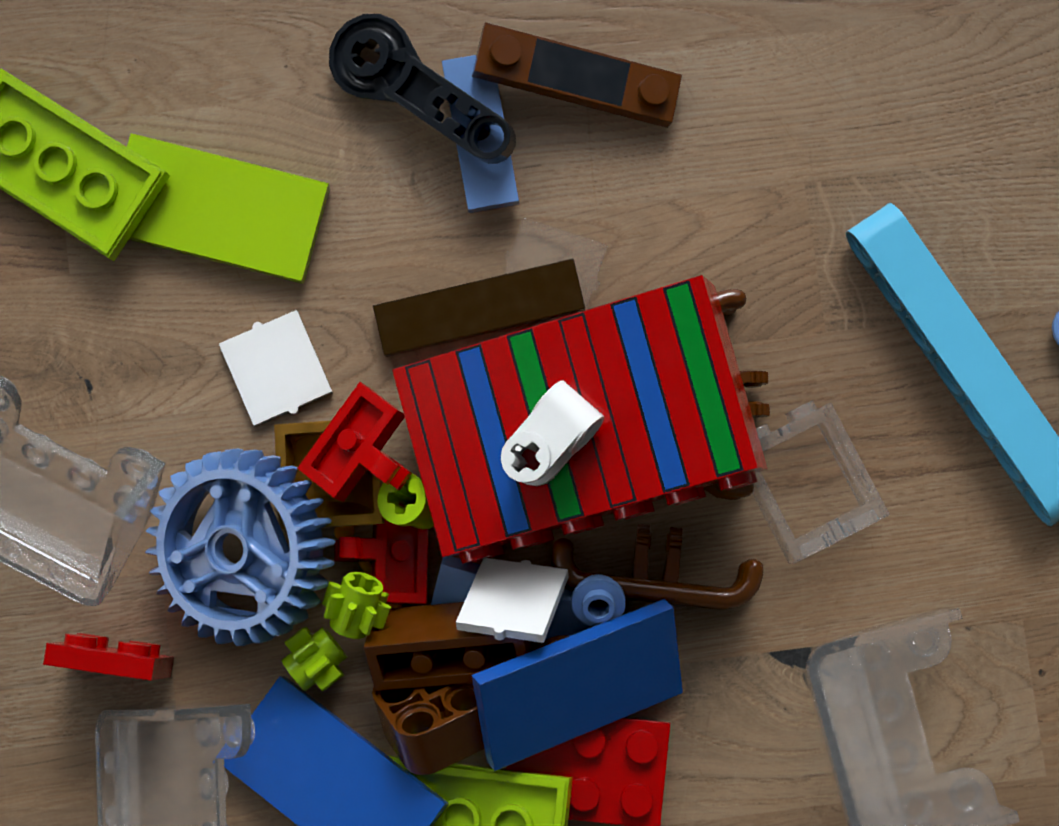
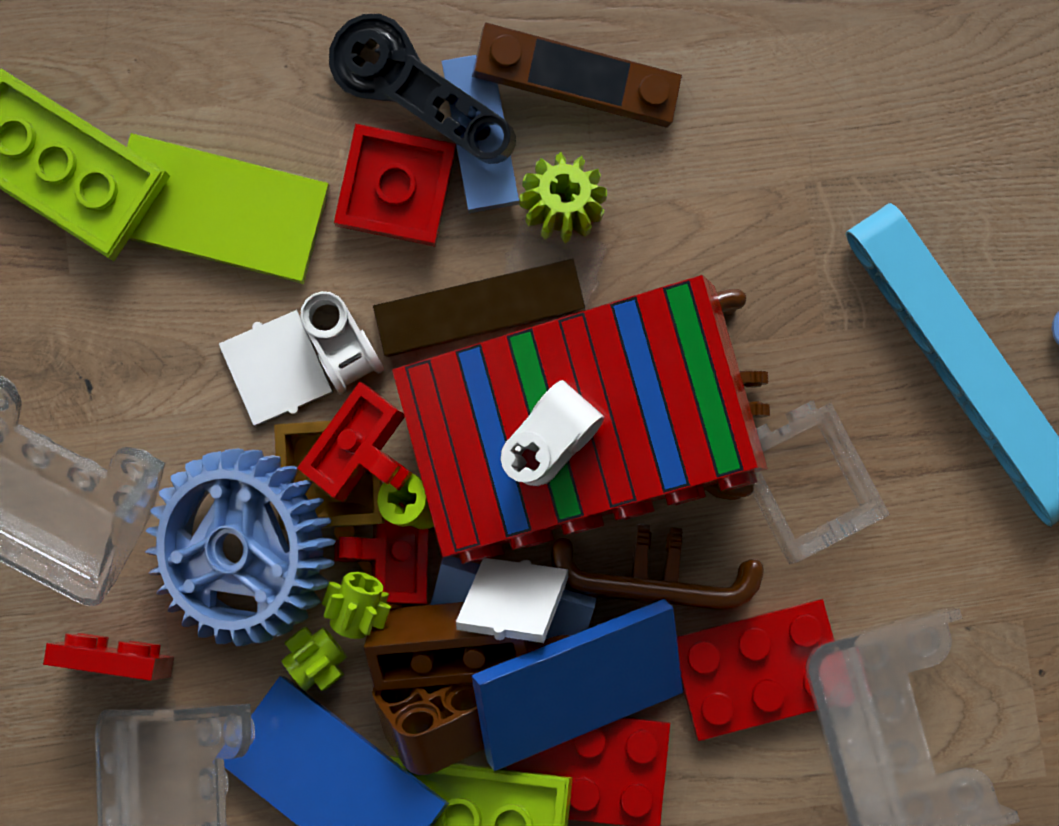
(340, 343): none -> white piece
(395, 185): none -> red plate
(546, 204): none -> lime gear
(595, 588): medium blue plate -> none
(751, 668): none -> red plate

